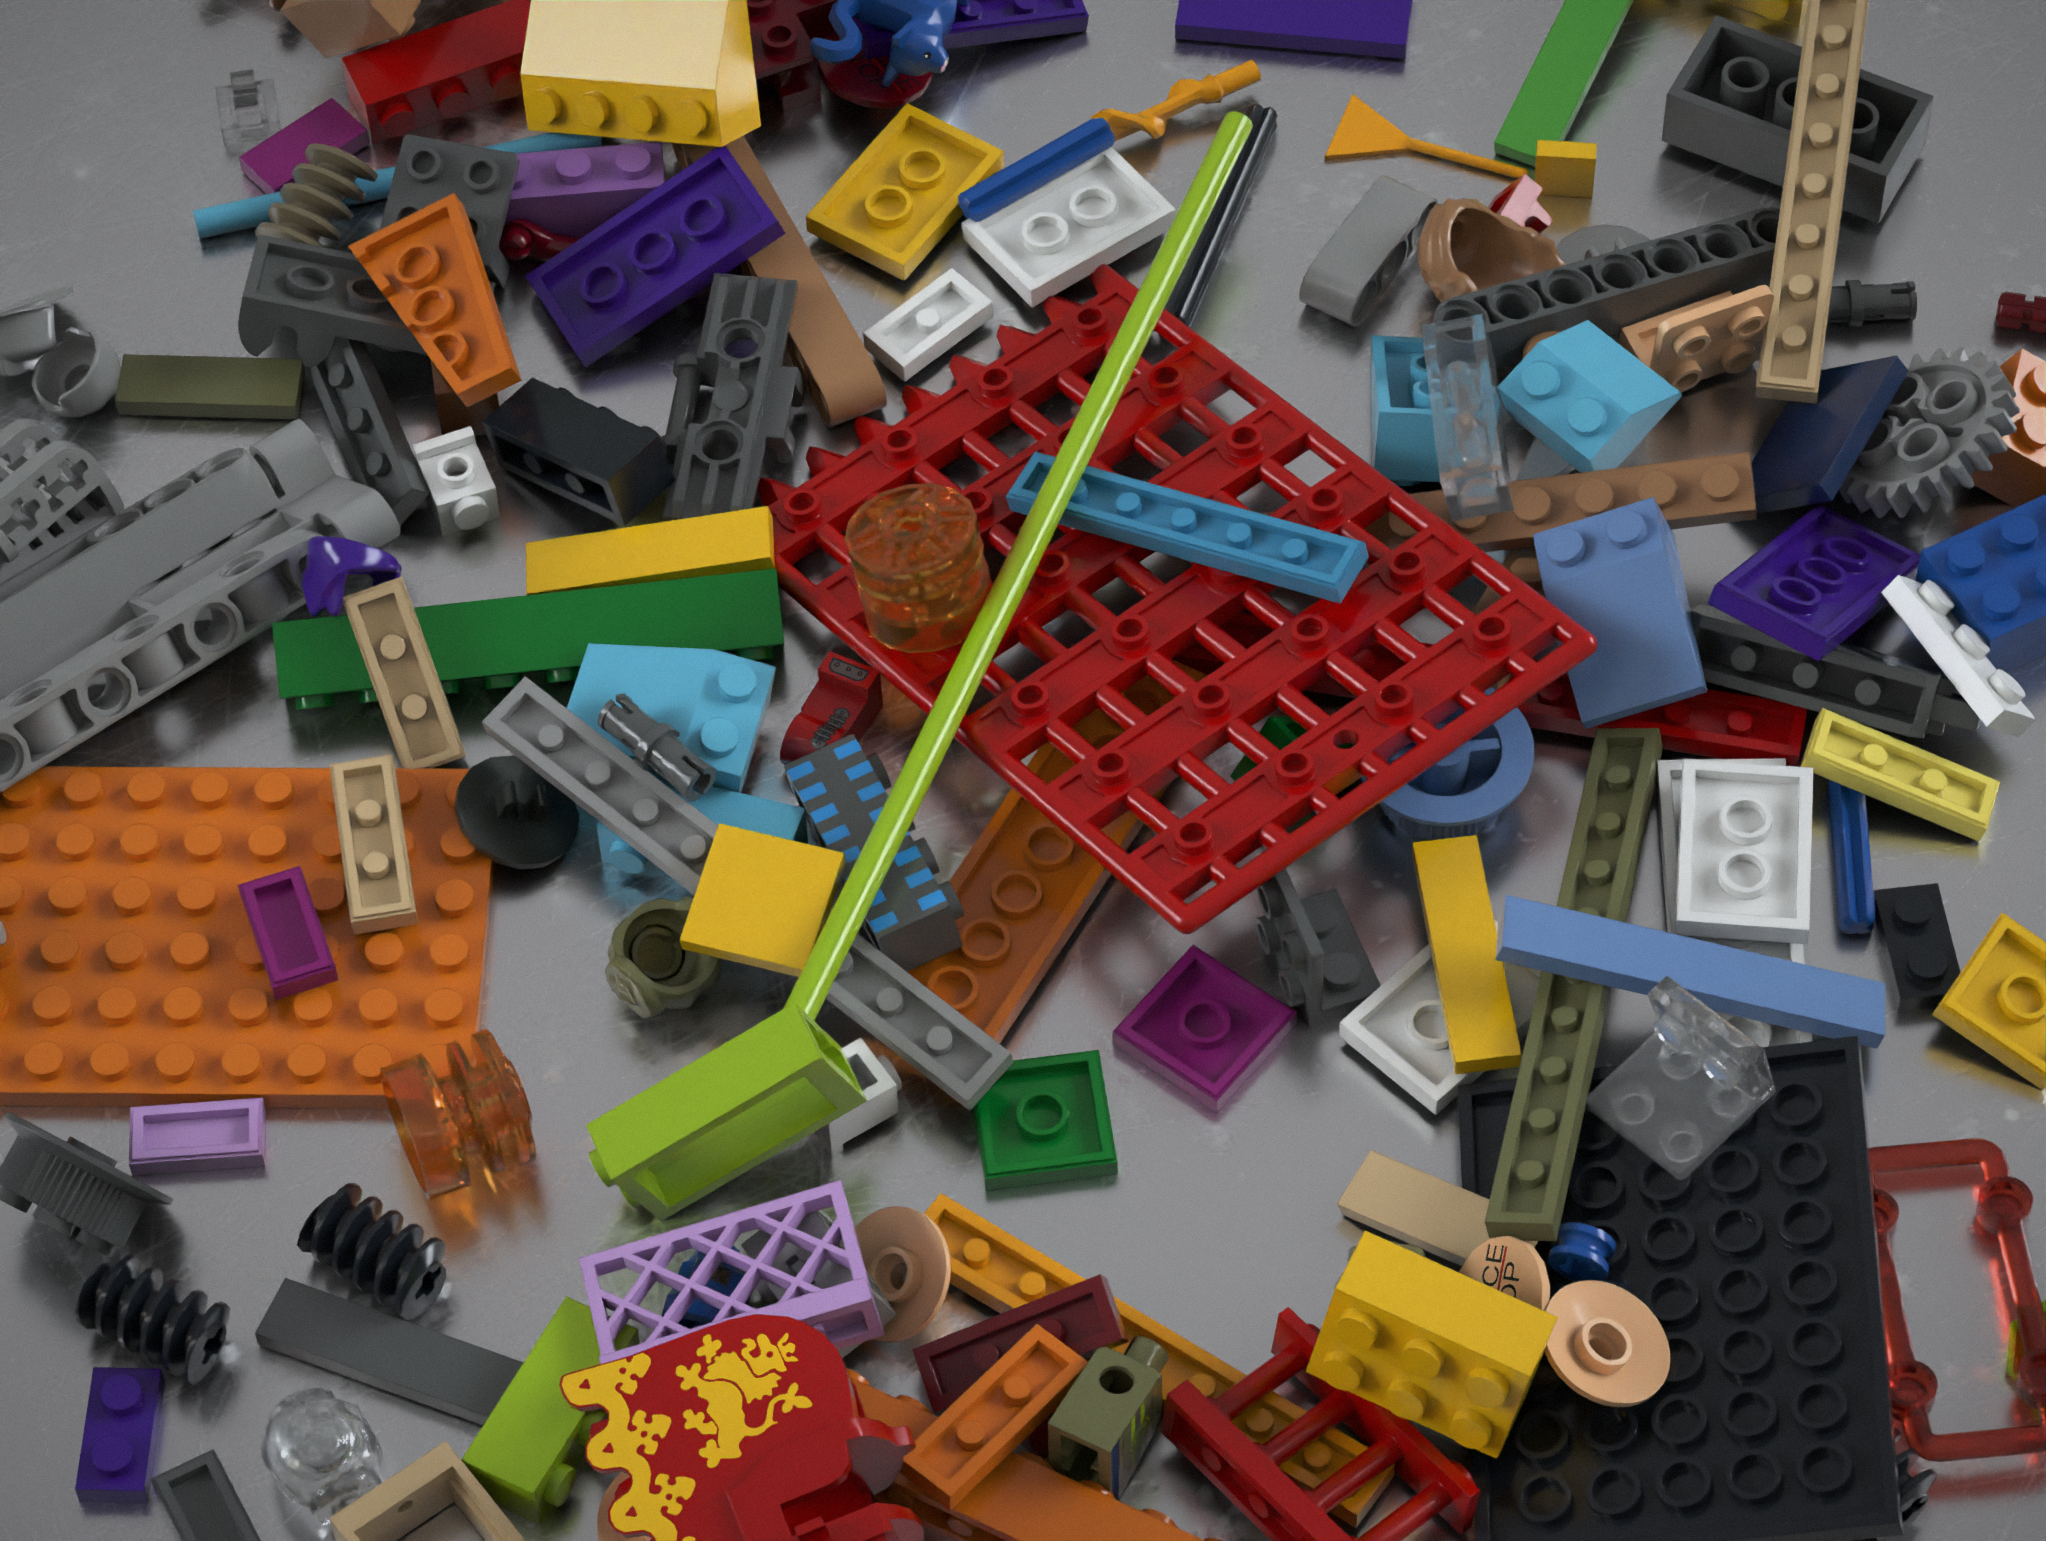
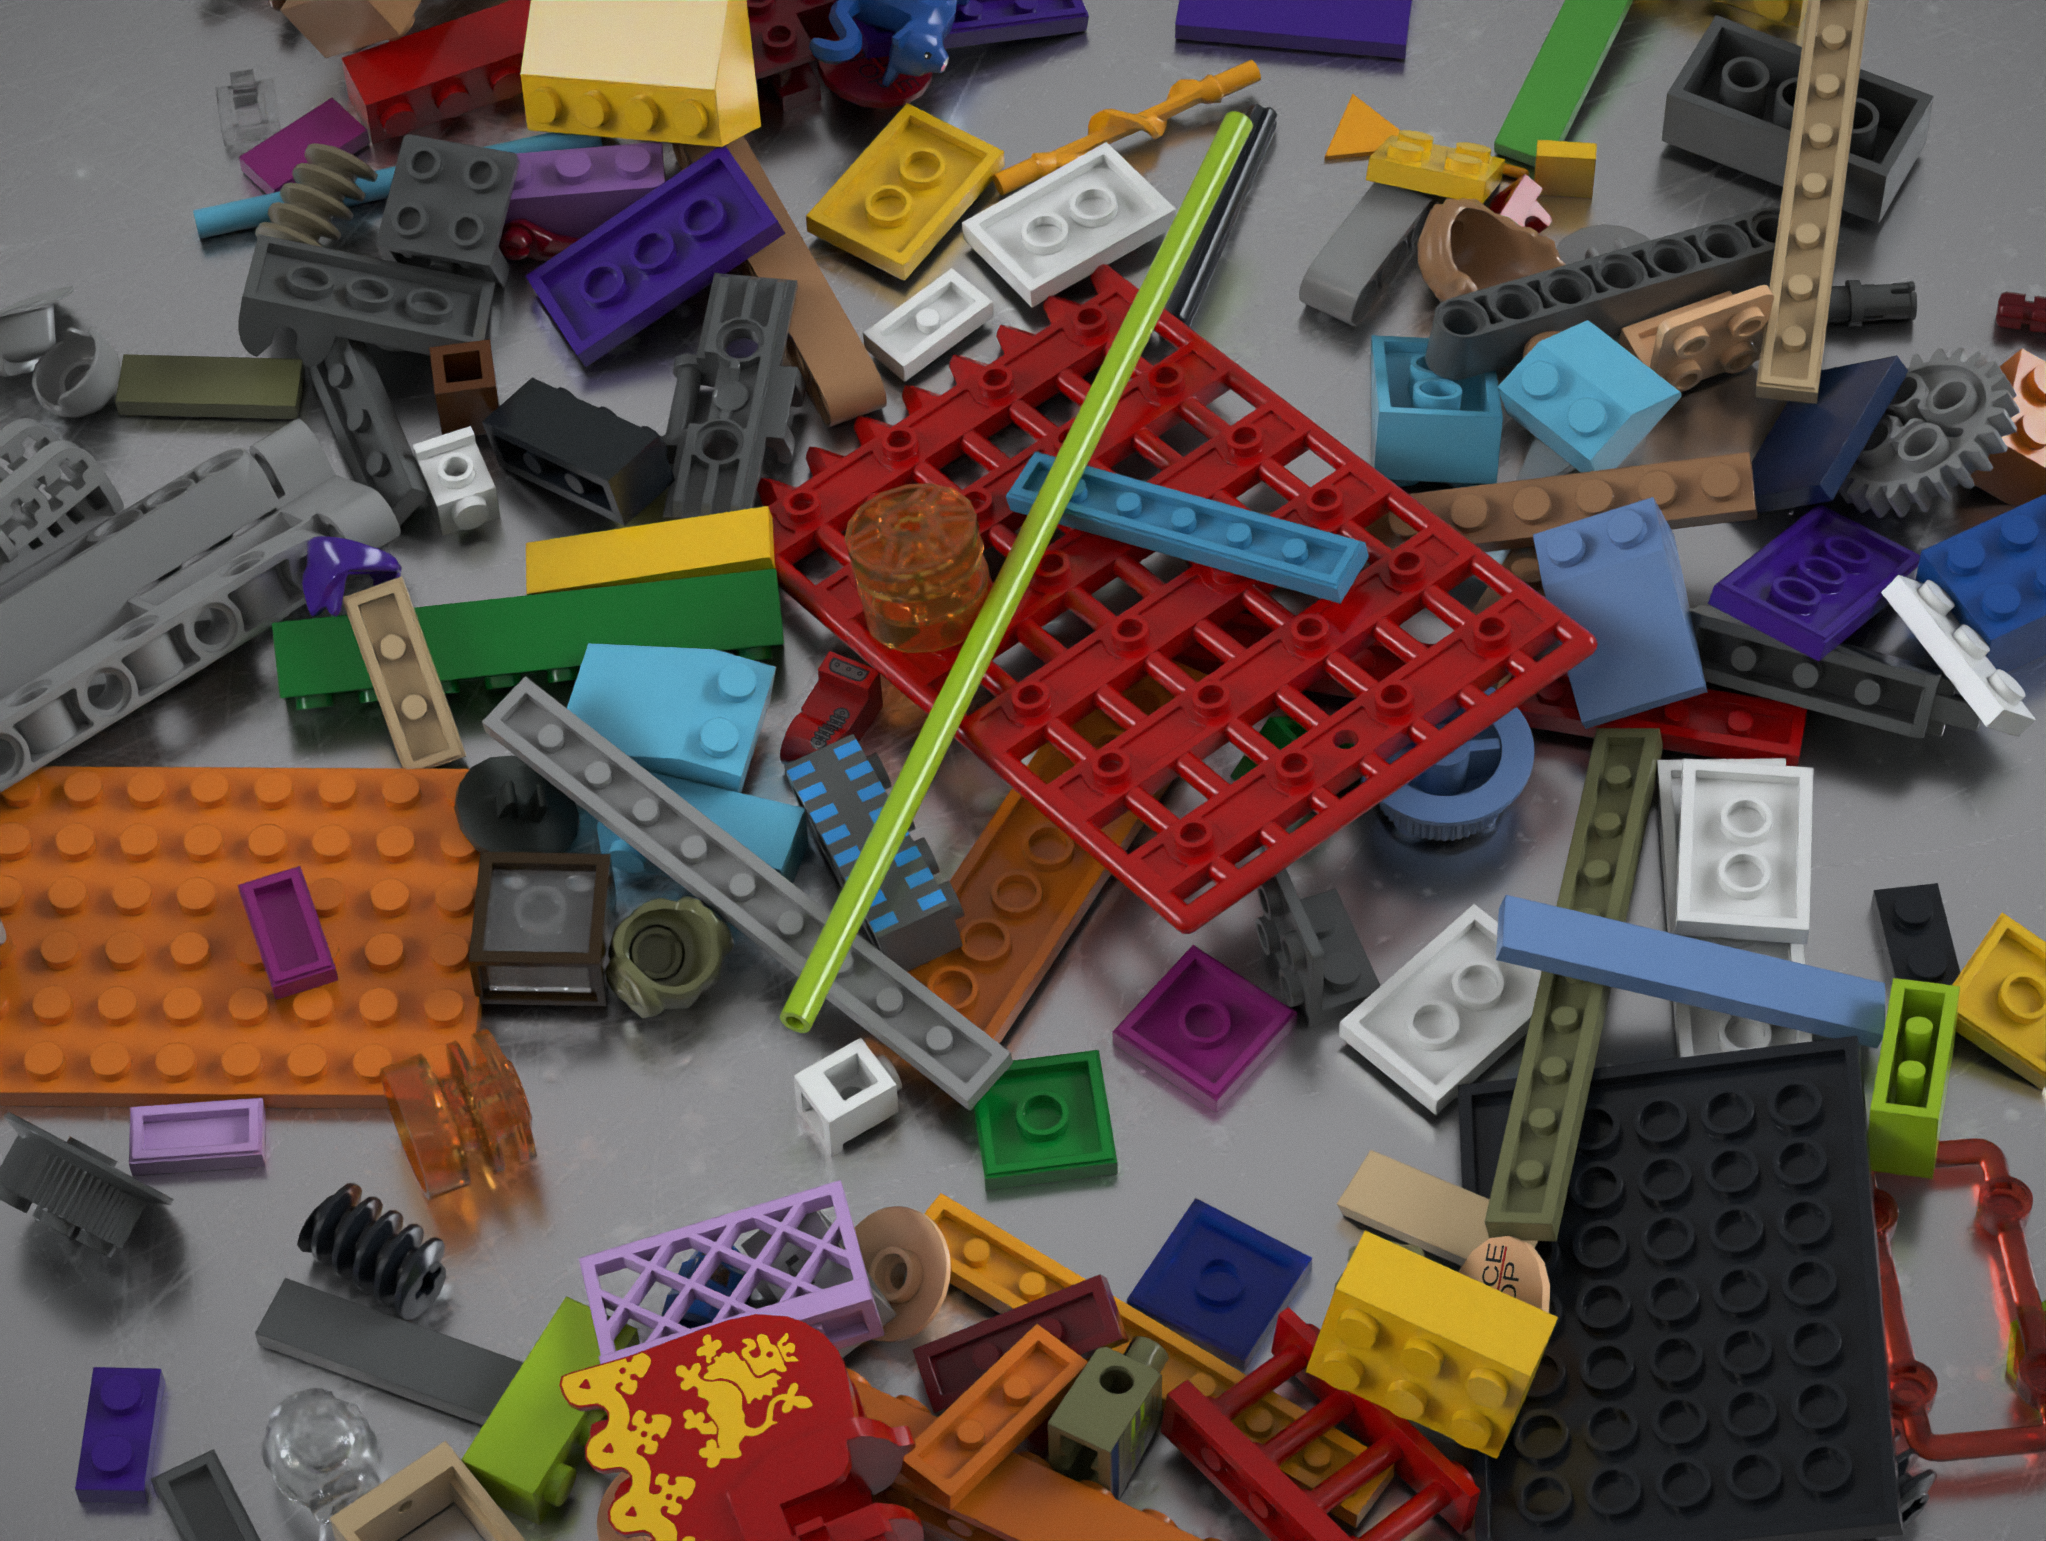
(154, 1317): black piece -> none
(373, 844): tan tile -> none
(443, 295): orange wing -> none
(542, 928): none -> piece
(657, 747): dark grey pin -> none
(724, 1113): lime window -> none
(762, 900): yellow tile -> none
(1036, 169): blue axle -> none
(1220, 1283): none -> clear blue tile
(1421, 166): none -> yellow plate
(1464, 955): yellow tile -> none
(1467, 418): clear brick -> none
(1582, 1252): blue bush -> none
(1607, 1344): light nougat dish -> none
(1684, 1083): clear bracket -> none
(1851, 859): blue axle -> none
(1900, 774): light yellow tile -> none
(1912, 1077): none -> lime brick

